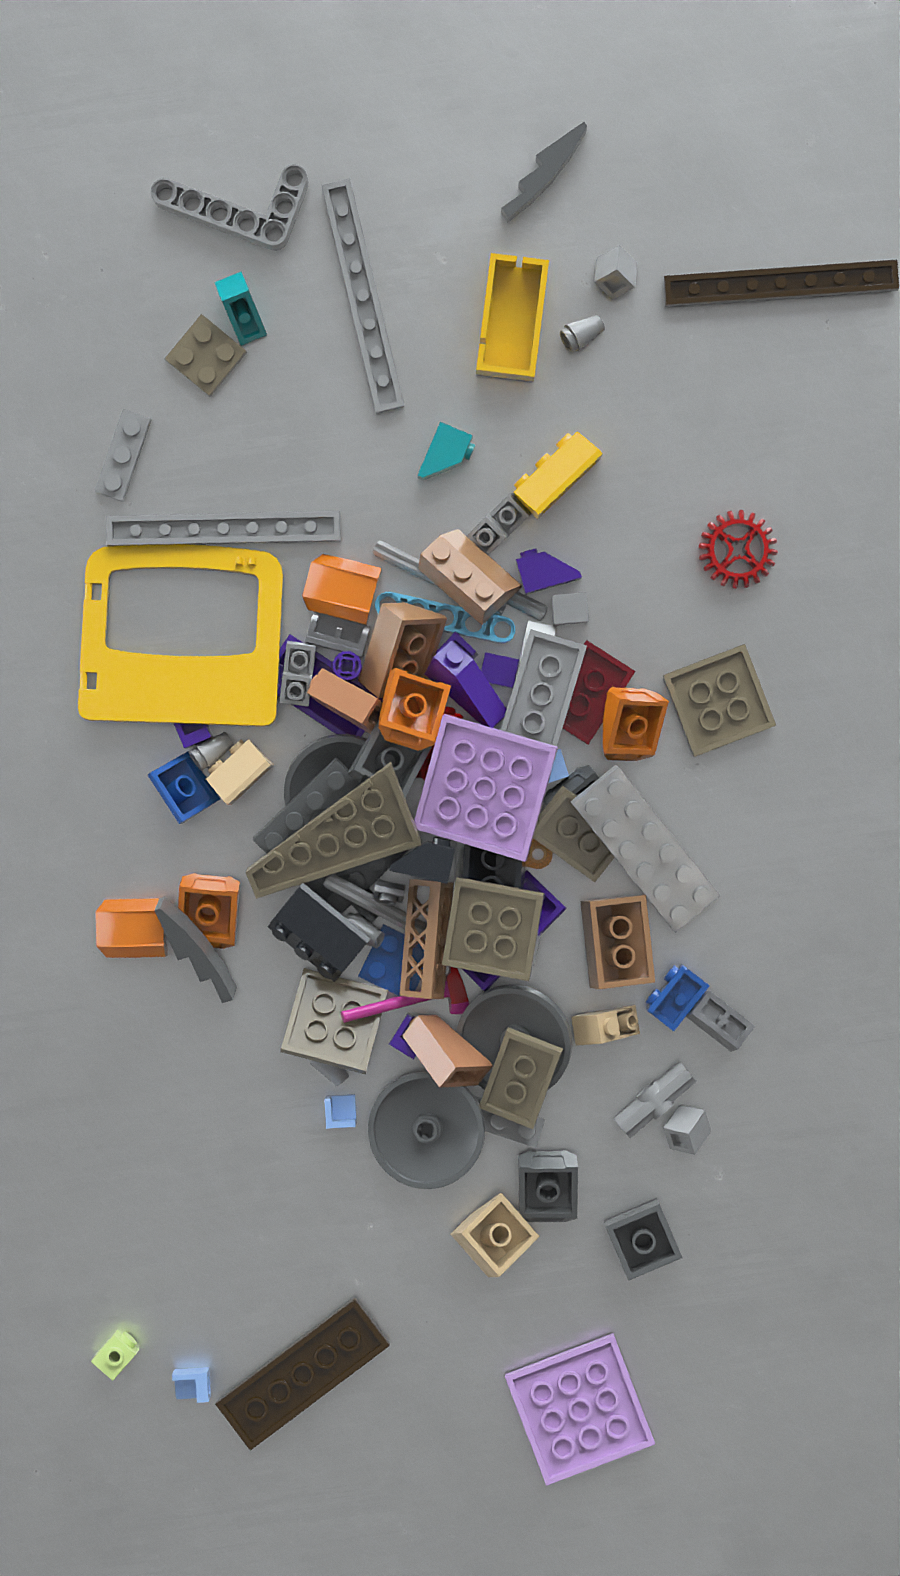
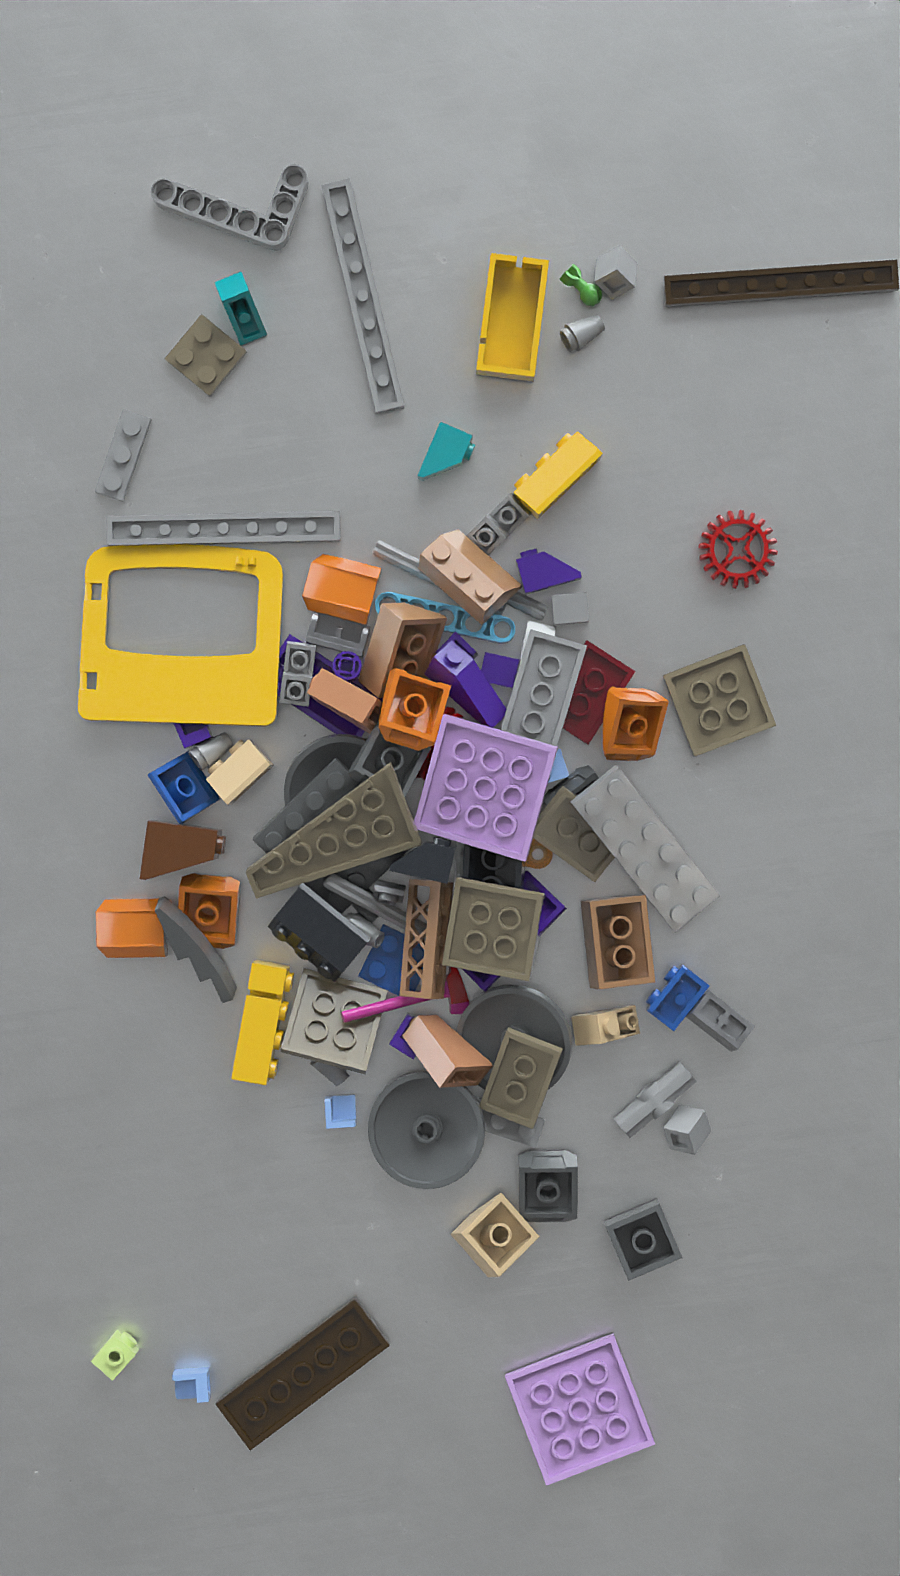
(177, 847): none -> reddish brown slope
(261, 1022): none -> yellow piece
(550, 163): dark grey slope -> none
(589, 292): none -> bright green arm

